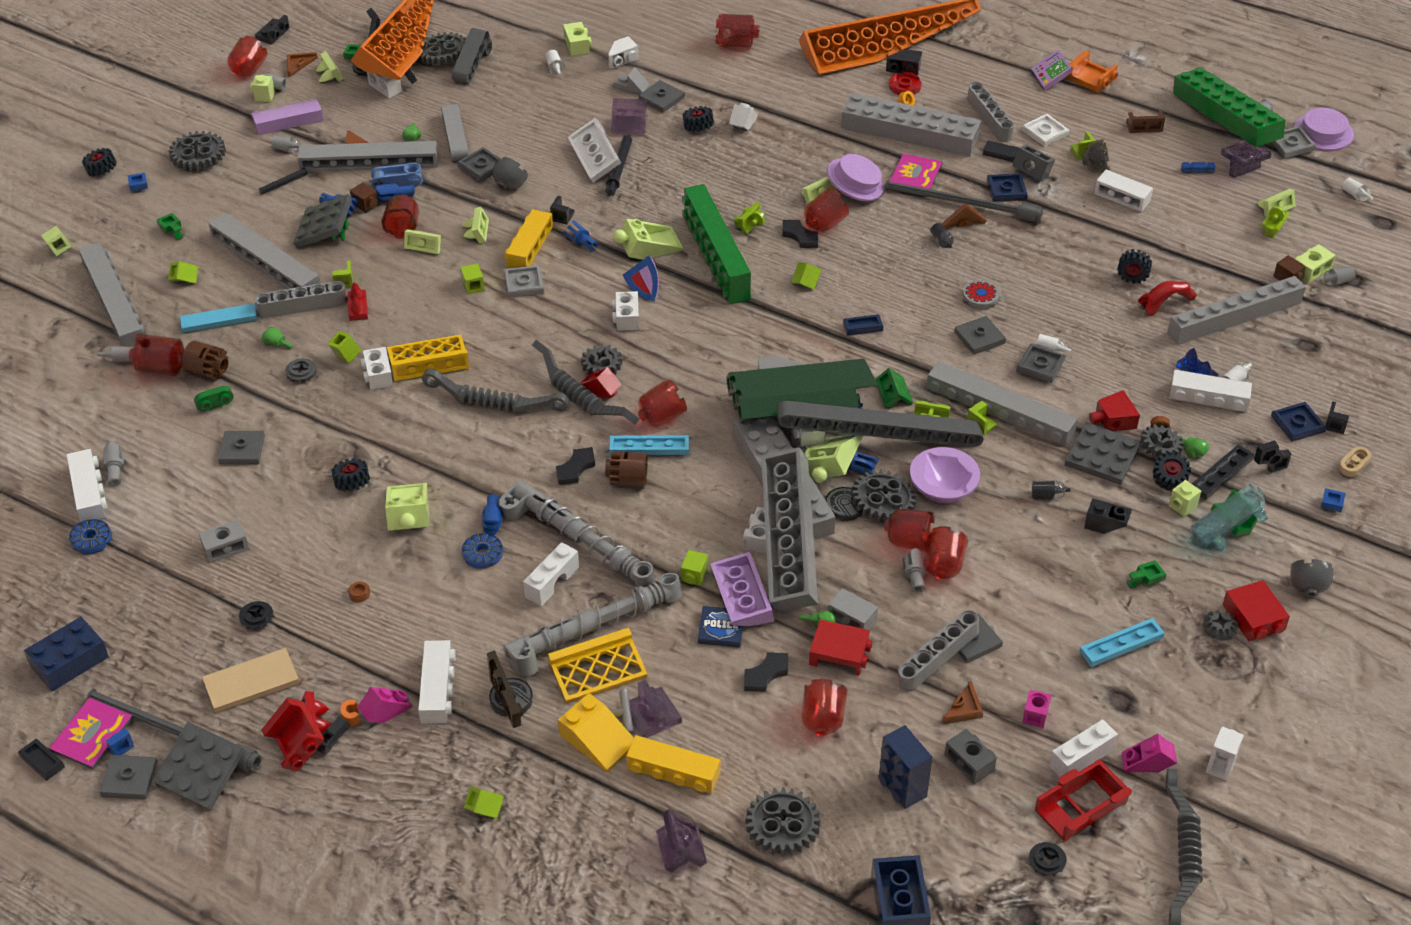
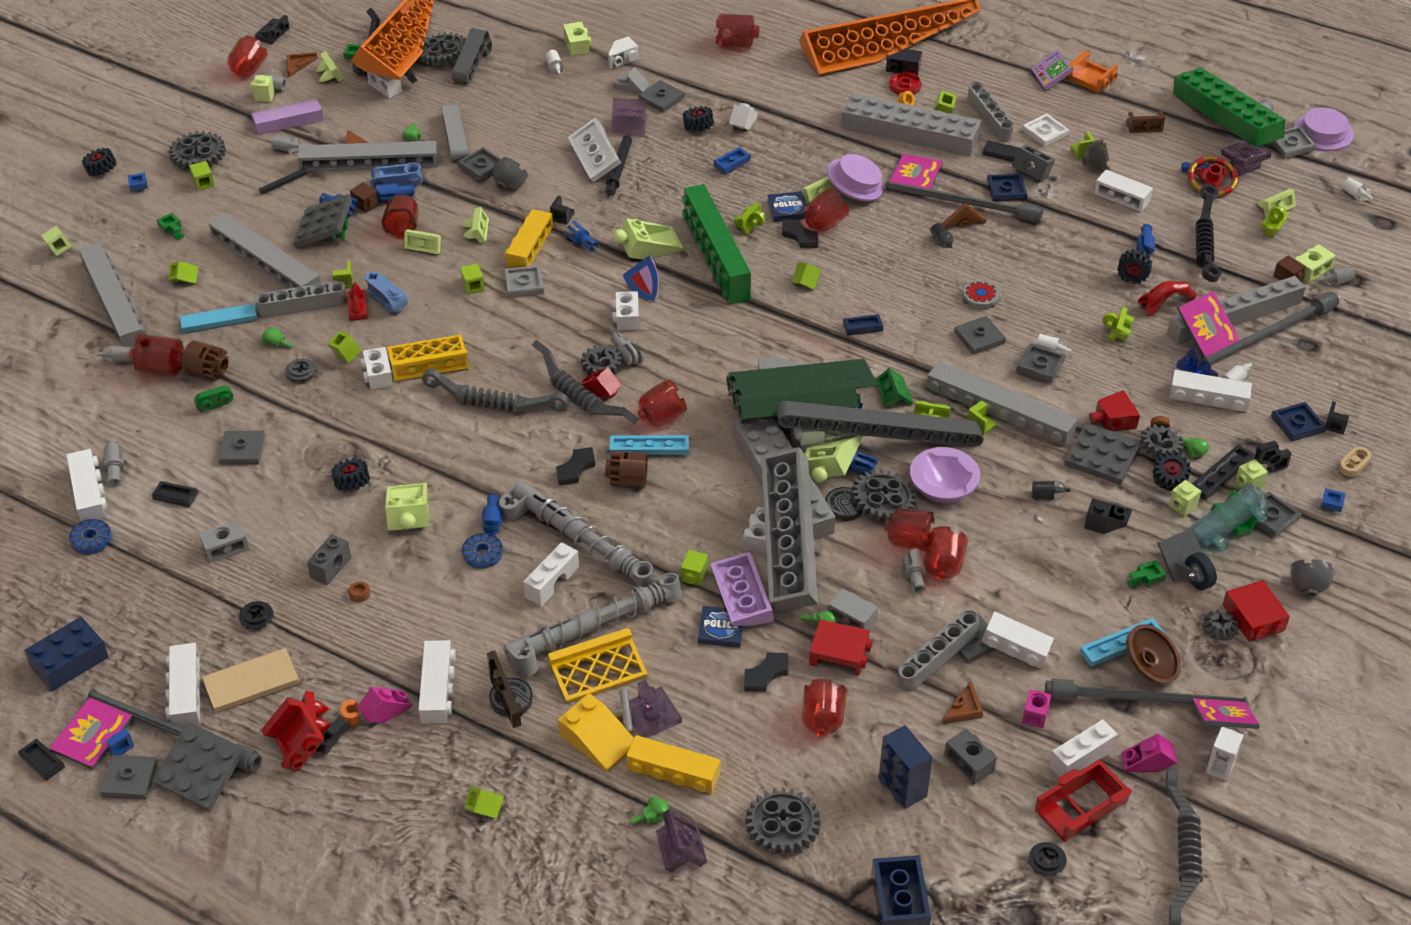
(175, 494): none -> black tile
(183, 684): none -> white brick
(201, 175): none -> lime brick
(329, 559): none -> dark grey brick
(385, 292): none -> medium blue piece
(629, 352): none -> light grey arm
(653, 811): none -> bright green piece
(732, 160): none -> blue plate
(787, 206): none -> tile
(945, 102): none -> lime brick
(1017, 640): none -> white brick
(1119, 324): none -> lime hips
(1146, 240): none -> blue arm
(1153, 654): none -> reddish brown dish
(1186, 560): none -> dark grey plate
(1205, 235): none -> black piece
(1211, 709): none -> dark grey flag
(1213, 175): none -> red piece
(1215, 333): none -> flag
(1251, 473): none -> yellowish green brick
(1279, 515): none -> dark grey plate

